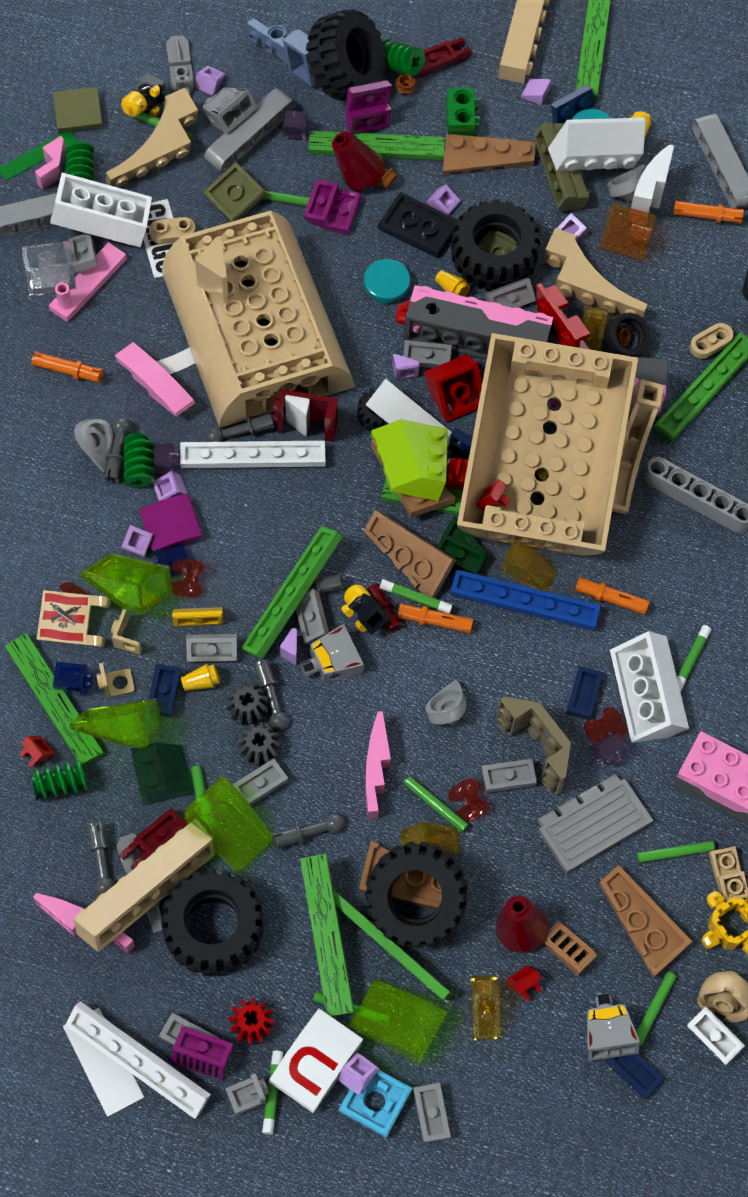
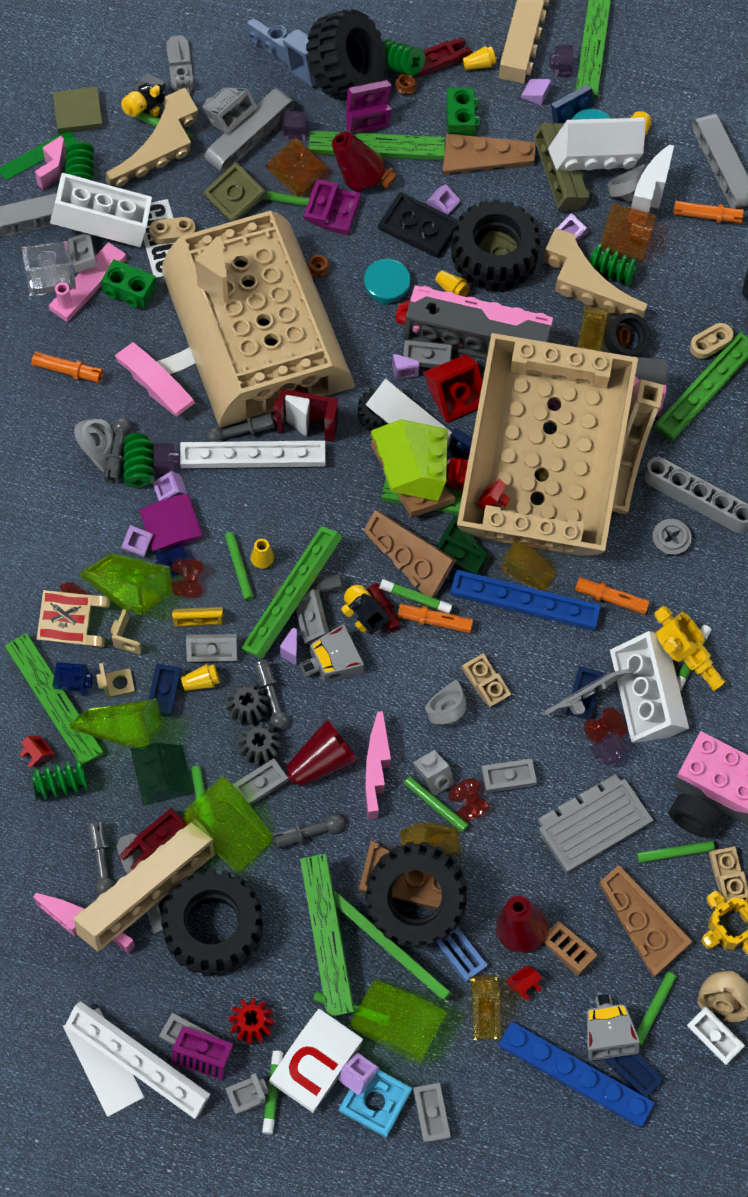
(131, 280): none -> green brick
(209, 80): lavender slope -> none
(239, 566): none -> bright green bar
(262, 554): none -> yellow cone
(296, 167): none -> clear orange plate
(318, 260): none -> dark orange plate
(320, 756): none -> dark red cone
(434, 772): none -> light grey bracket
(454, 962): none -> medium blue tile
(480, 59): none -> yellow cone
(485, 680): none -> tan slope
(513, 294): light grey plate -> none
(516, 714): dark tan slope -> none
(562, 61): none -> clear purple plate
(566, 330): red brick -> none
(574, 700): none -> light grey piece
(576, 1074): none -> blue plate
(613, 264): none -> green piece
(672, 527): none -> light grey gear
(684, 642): none -> yellow piece
(694, 815): none -> black tyre

